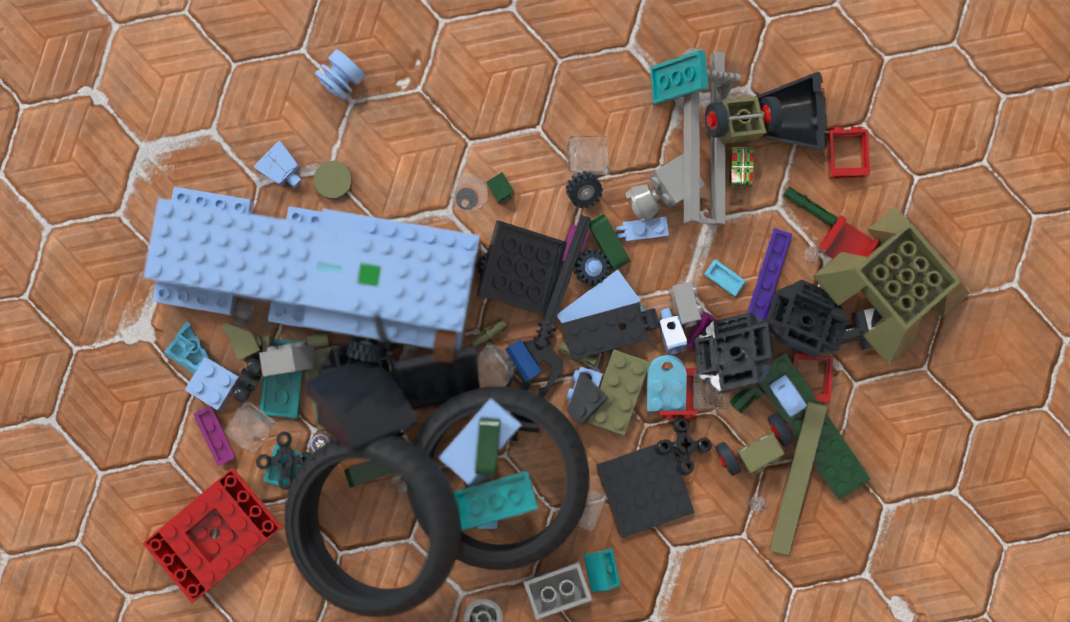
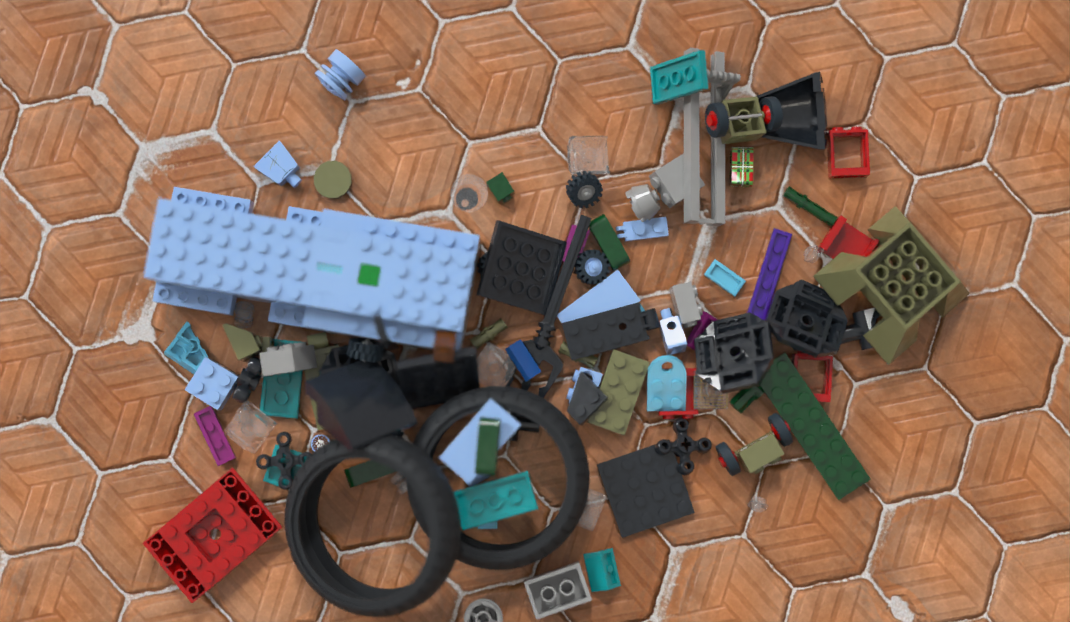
(787, 395): light blue torso -> none
(798, 478): olive tile -> none

